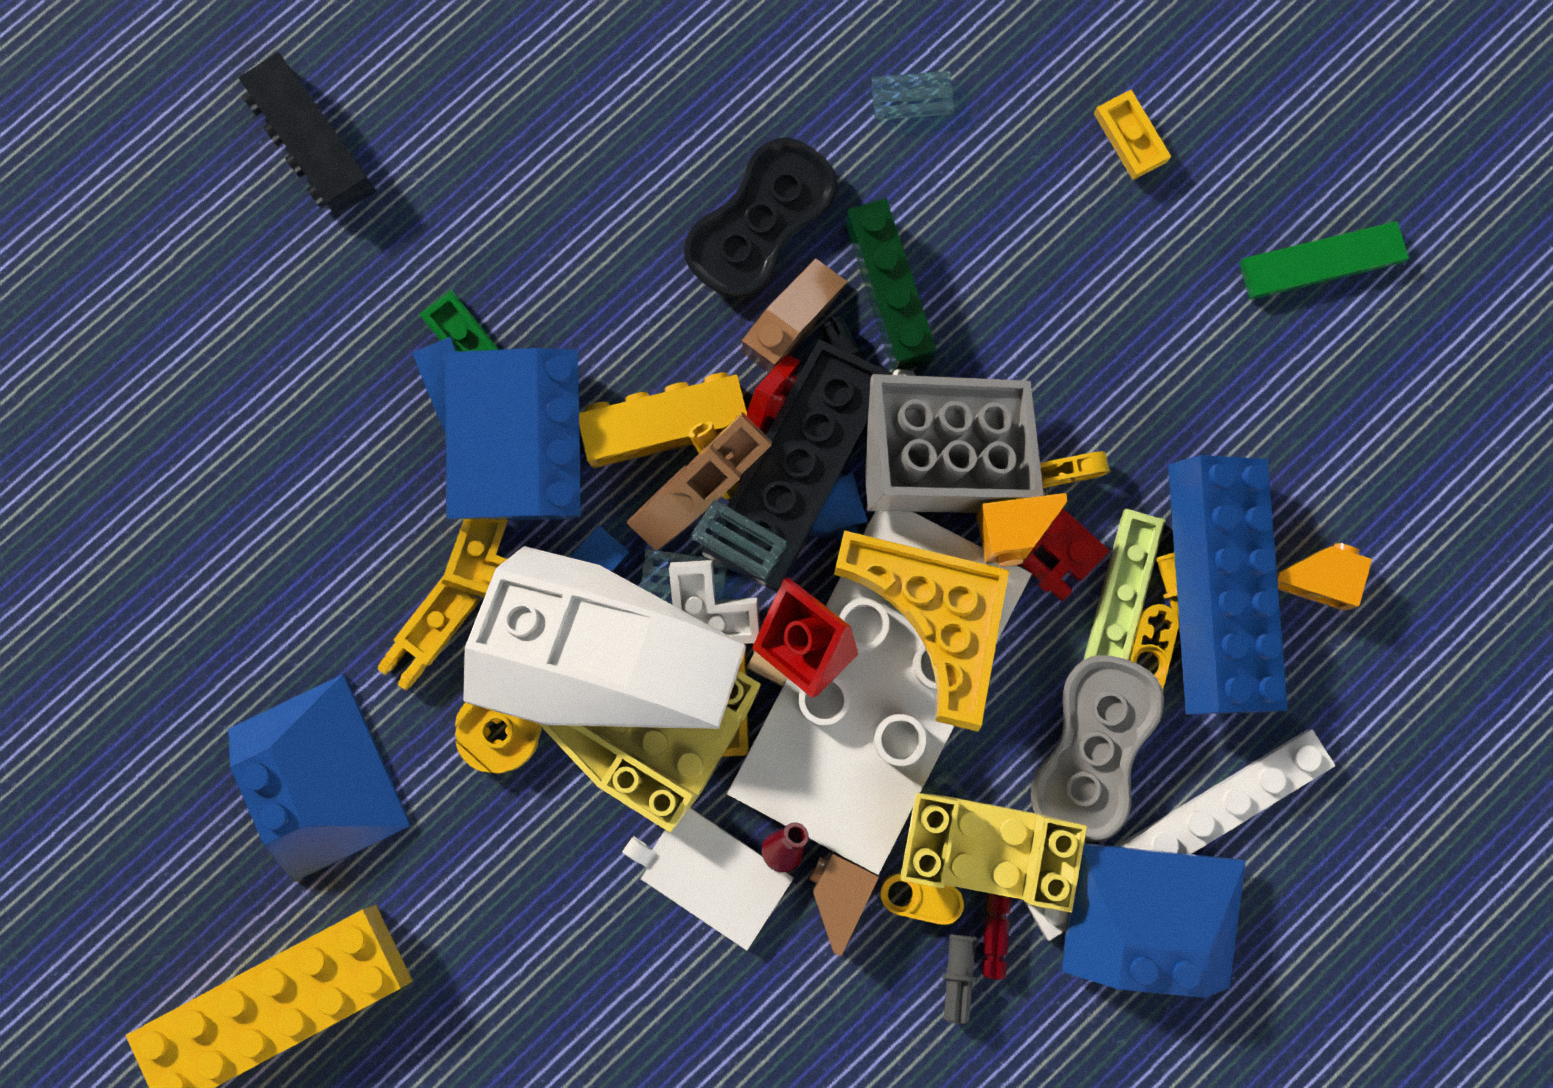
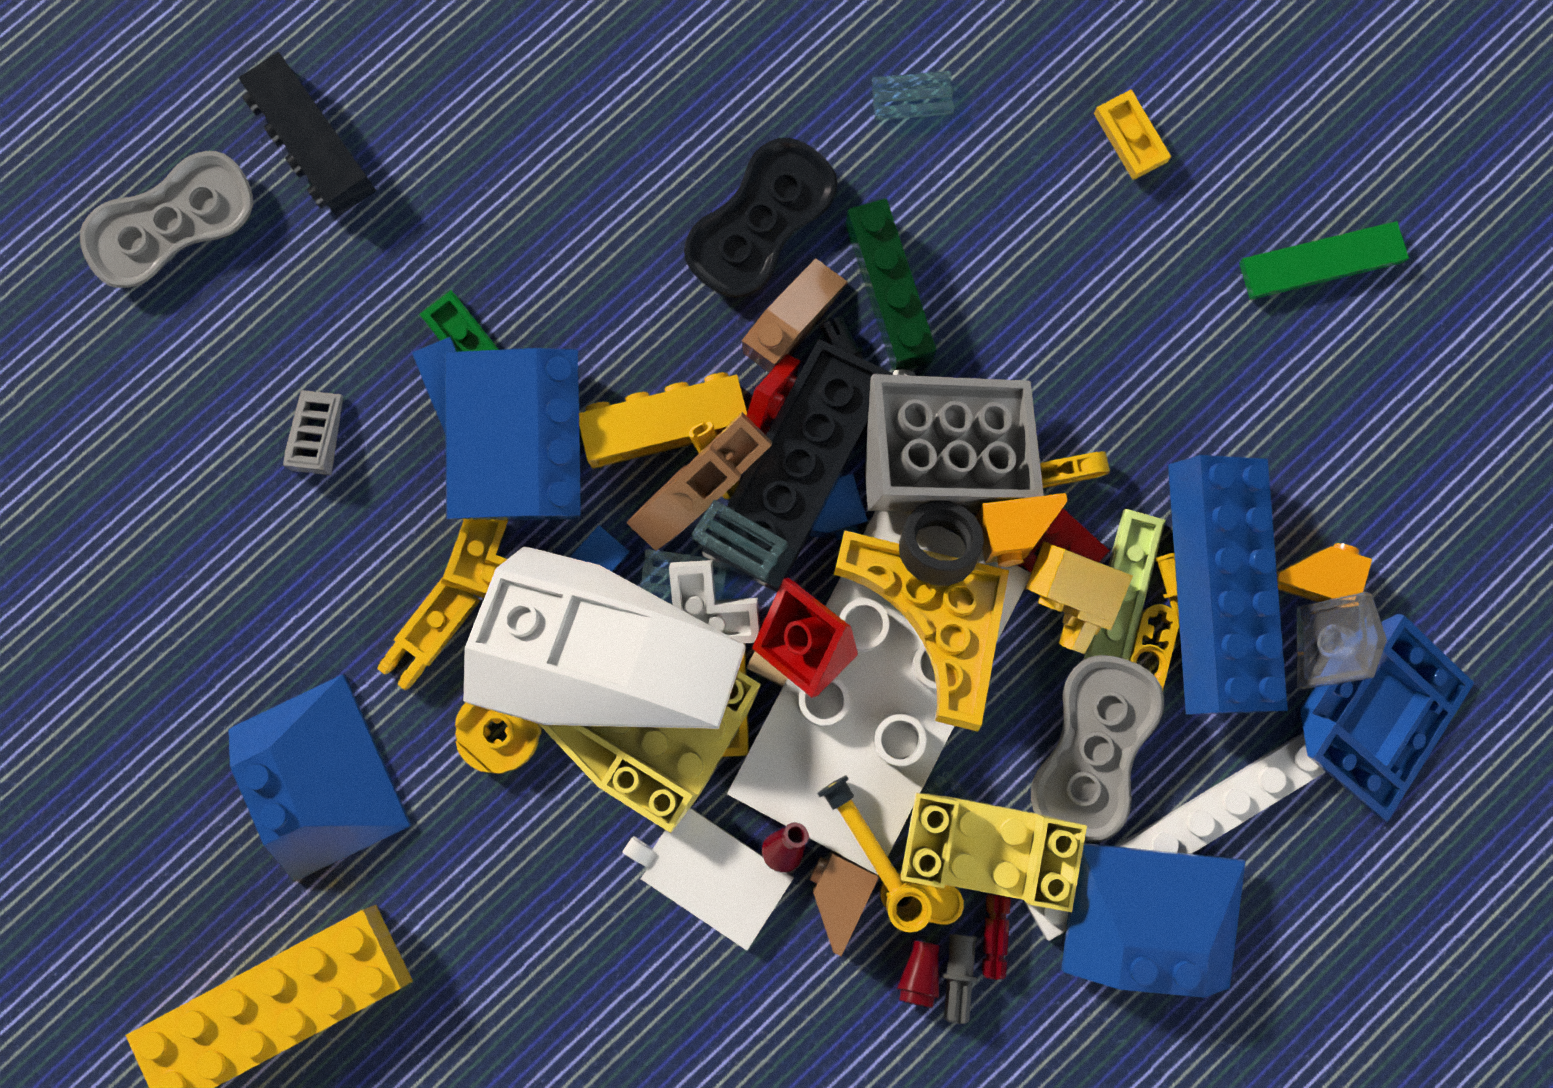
(138, 234): none -> light grey plate
(326, 447): none -> light grey slope
(840, 797): none -> yellow piece
(921, 978): none -> dark red cone
(948, 516): none -> black tyre
(1081, 589): none -> yellow hinge
(1338, 641): none -> clear slope
(1384, 727): none -> blue slope

